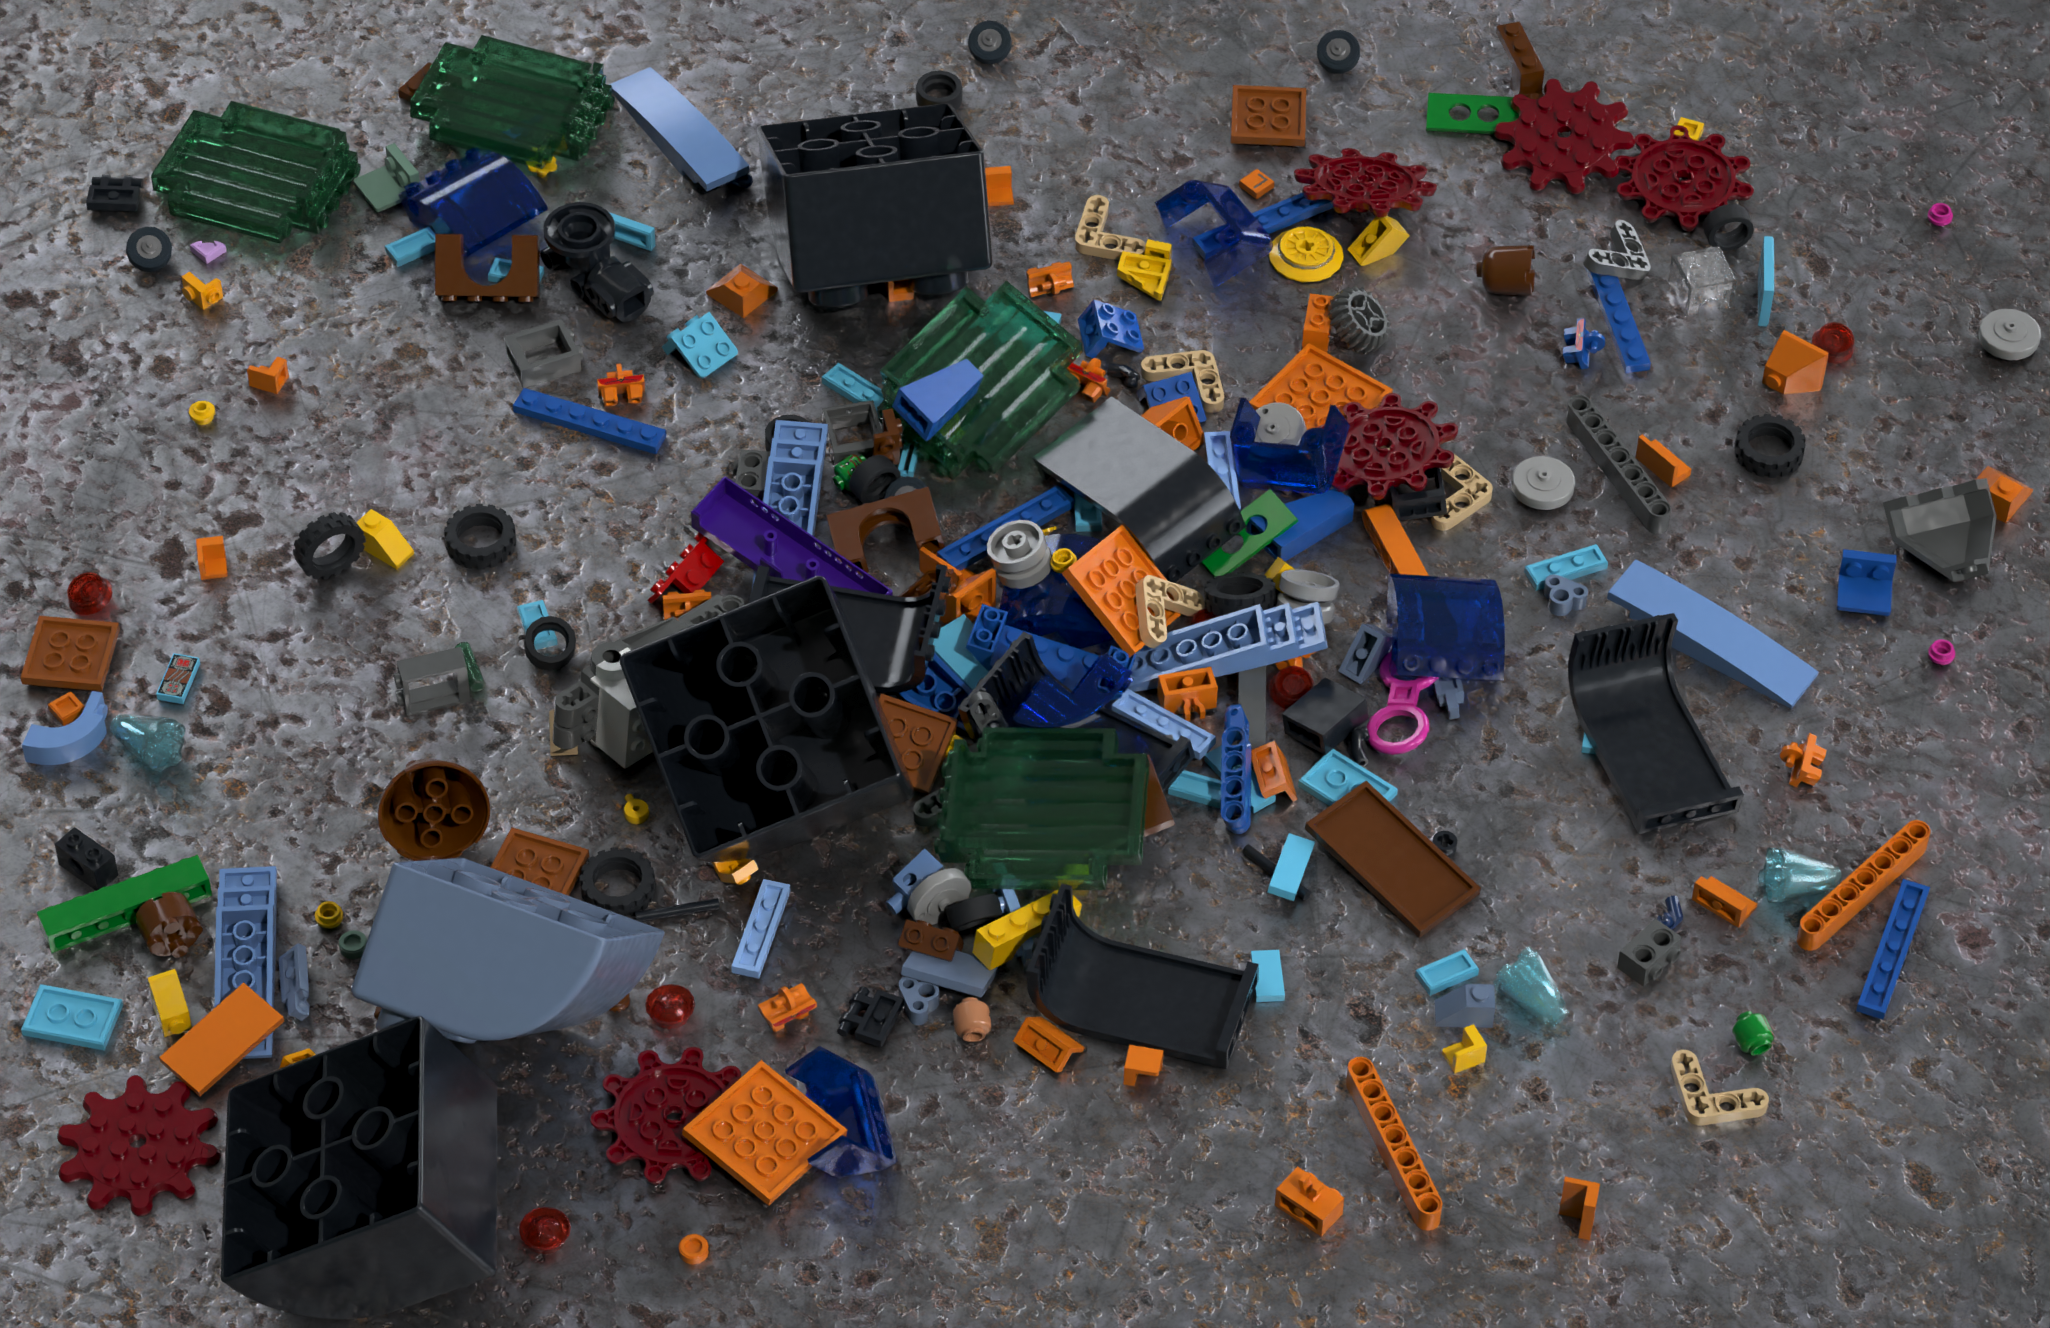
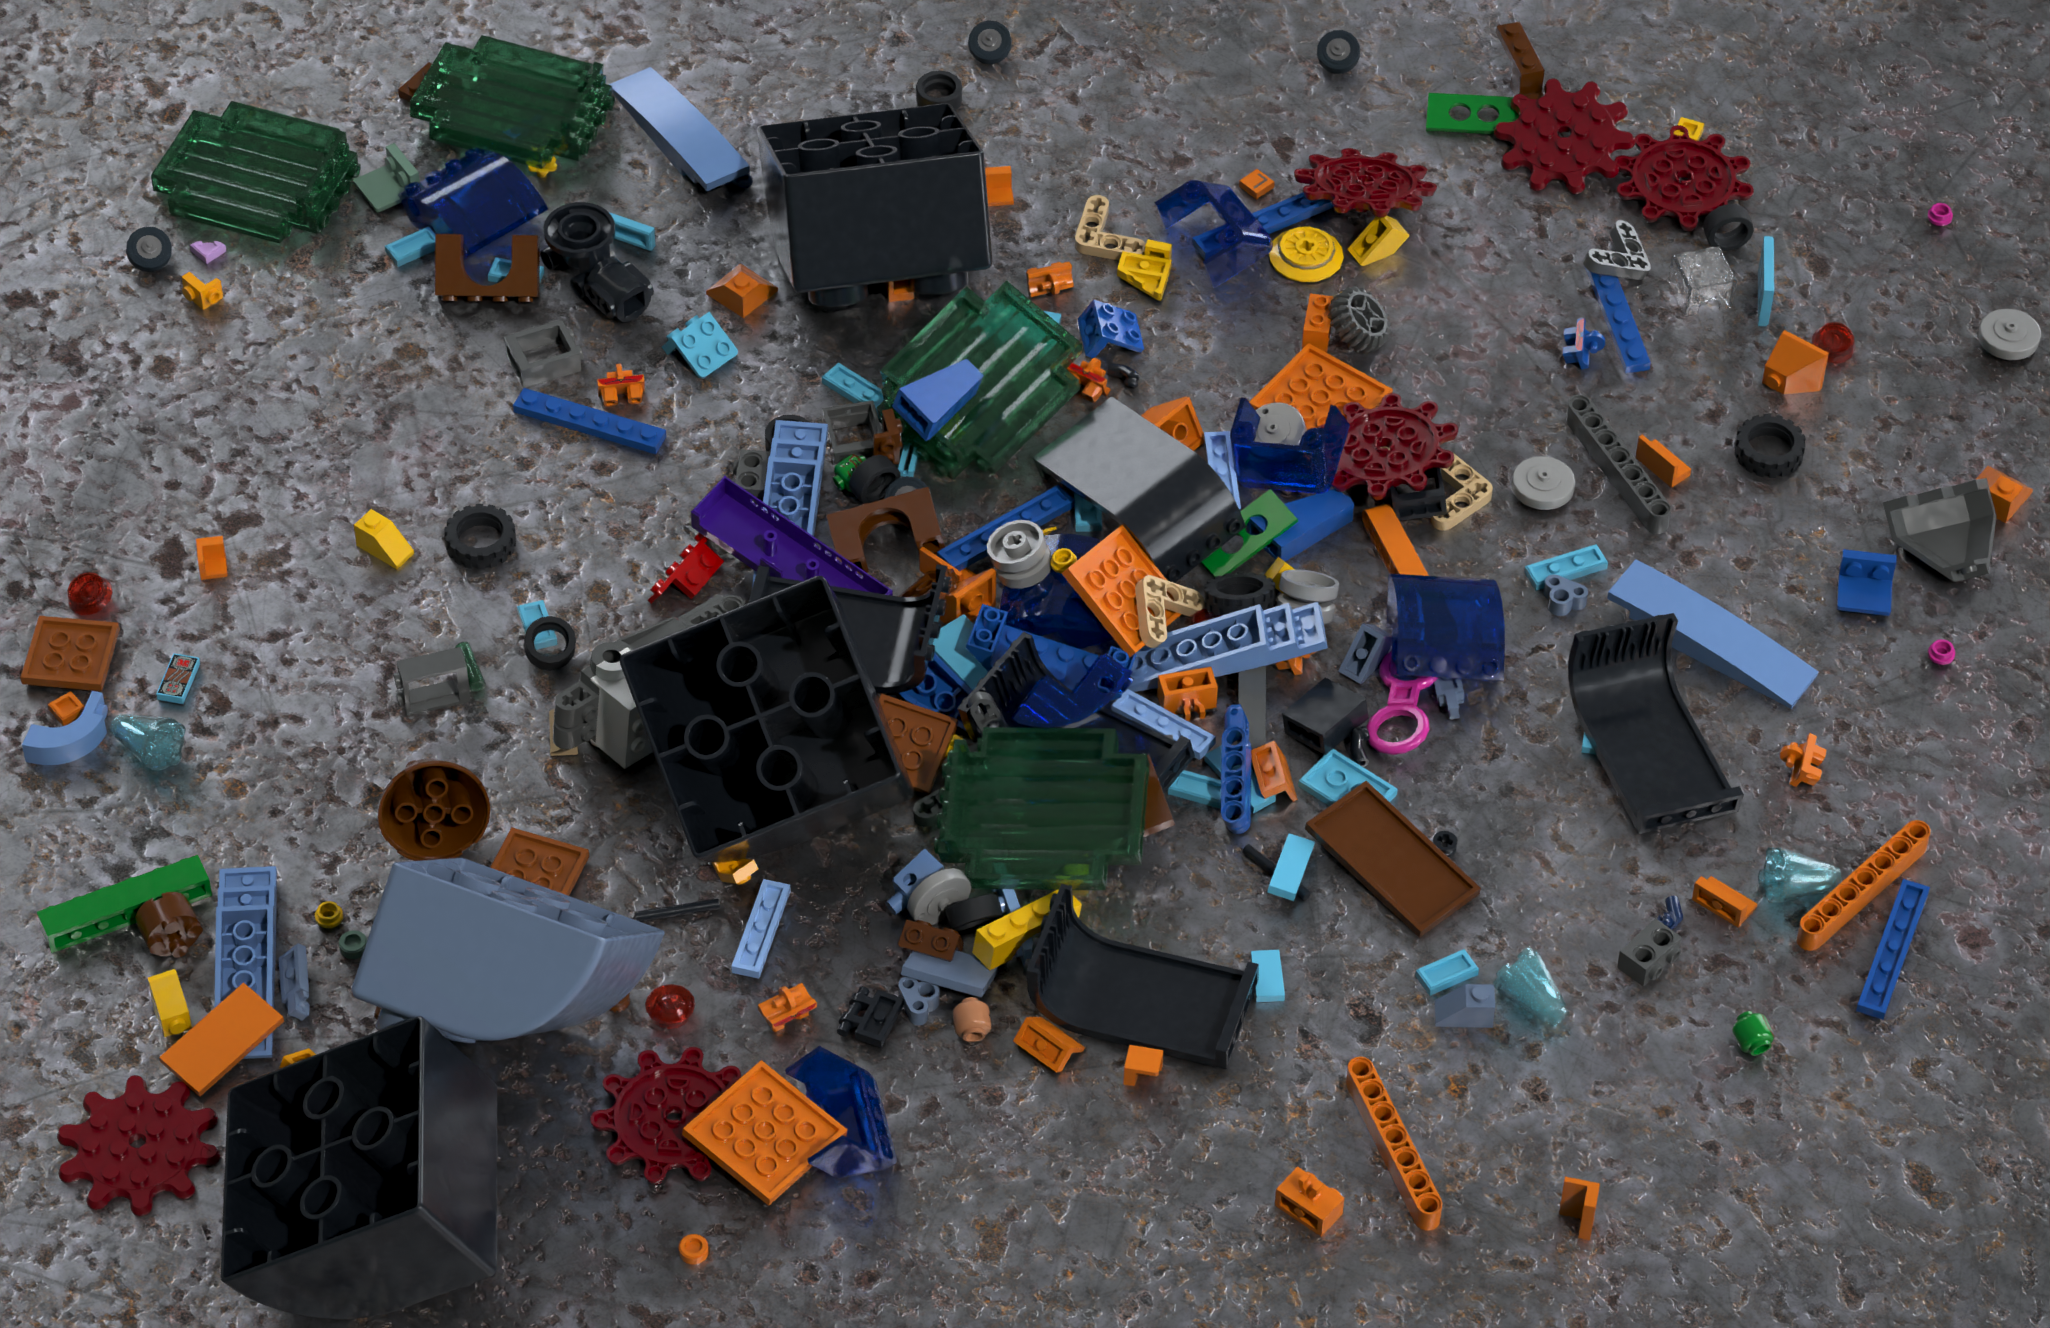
(72, 1017): medium azure tile -> none
(86, 859): black brick -> none
(114, 193): black plate -> none
(202, 412): yellow plate -> none
(268, 378): orange panel -> none
(320, 531): black tyre -> none
(545, 1230): clear red hat -> none
(618, 860): black tyre -> none
(635, 810): yellow piece -> none
(679, 604): orange hips -> none
(1172, 389): blue bracket -> none
(1199, 371): tan beam -> none
(1268, 115): dark orange plate -> none
(1290, 685): clear red hat -> none
(1468, 1052): yellow panel -> none
(1508, 270): reddish brown cylinder -> none
(1708, 1102): tan beam -> none

